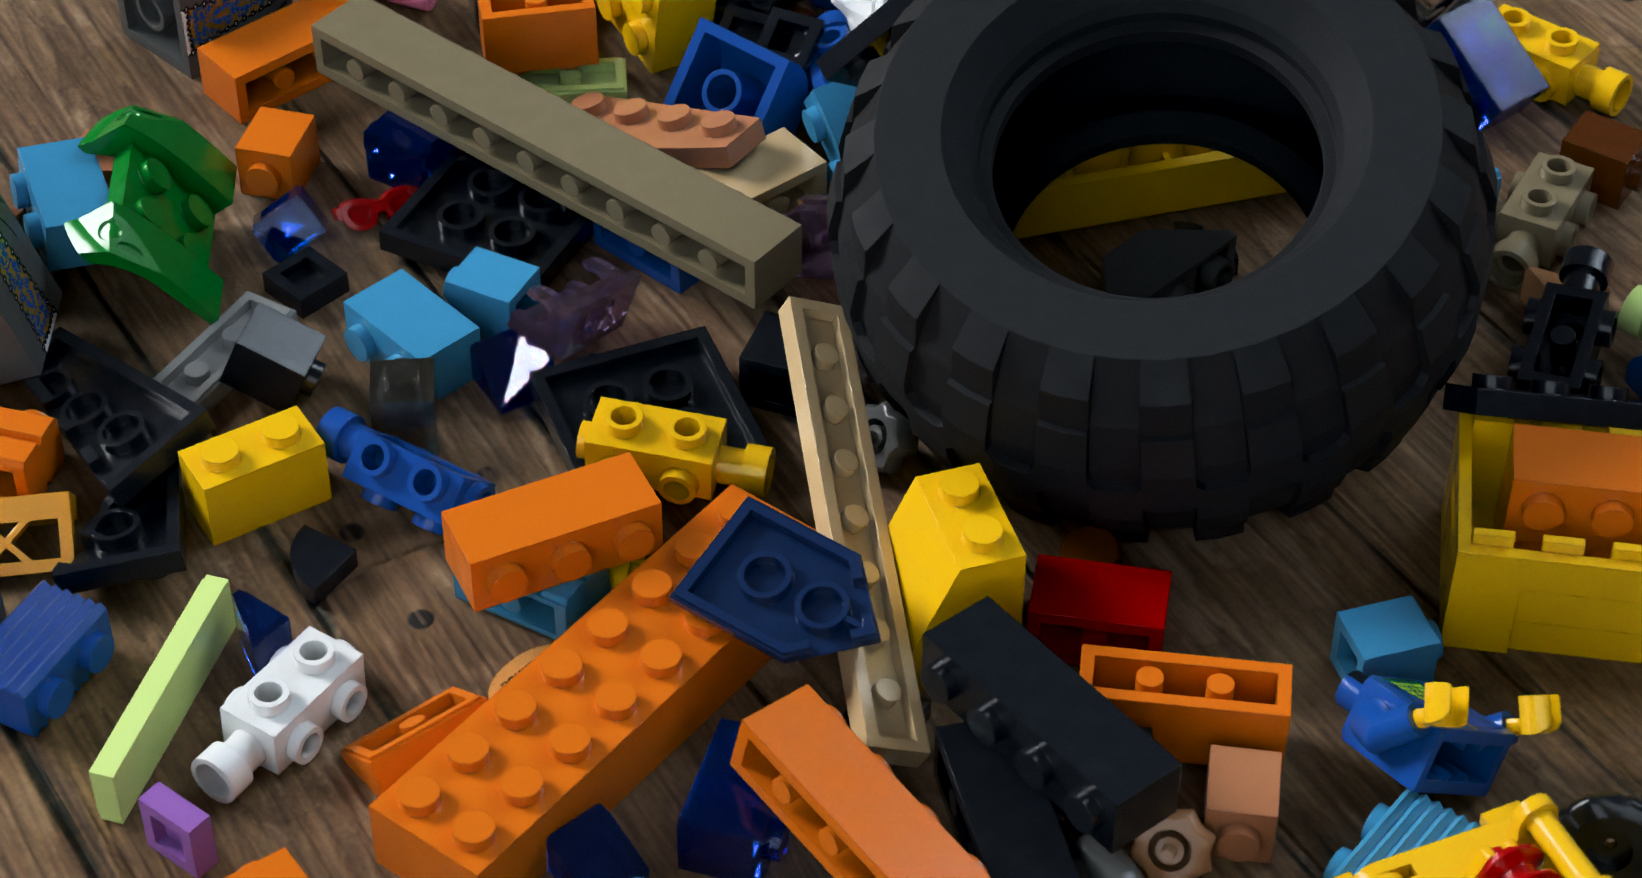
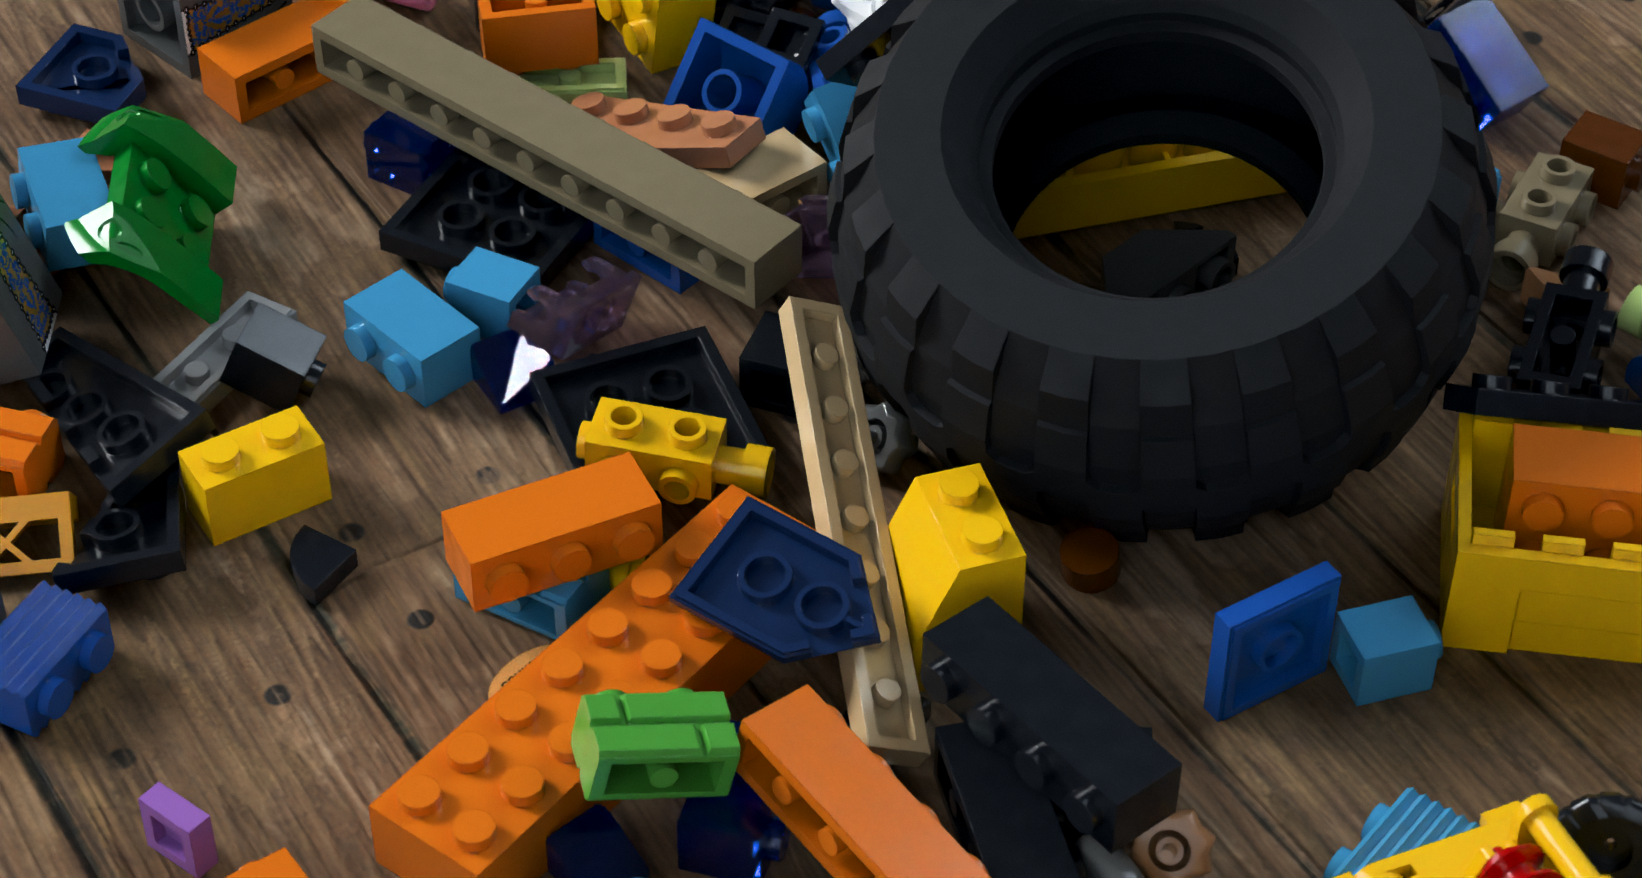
(84, 76): none -> dark blue plate
(162, 699): yellowish green tile -> none
(260, 629): clear blue slope -> none
(277, 152): orange brick -> none
(283, 713): white brick -> none
(289, 223): clear blue slope -> none
(306, 282): black tile -> none
(363, 213): red piece -> none
(398, 471): blue brick -> none
(402, 742): orange slope -> none
(406, 401): clear smoke brick -> none
(654, 745): none -> bright green brick
(1097, 605): red brick -> none
(1195, 698): orange brick -> none
(1242, 802): nougat brick -> none
(1271, 641): none -> blue tile
(1431, 736): blue torso -> none
(1569, 63): yellow brick -> none

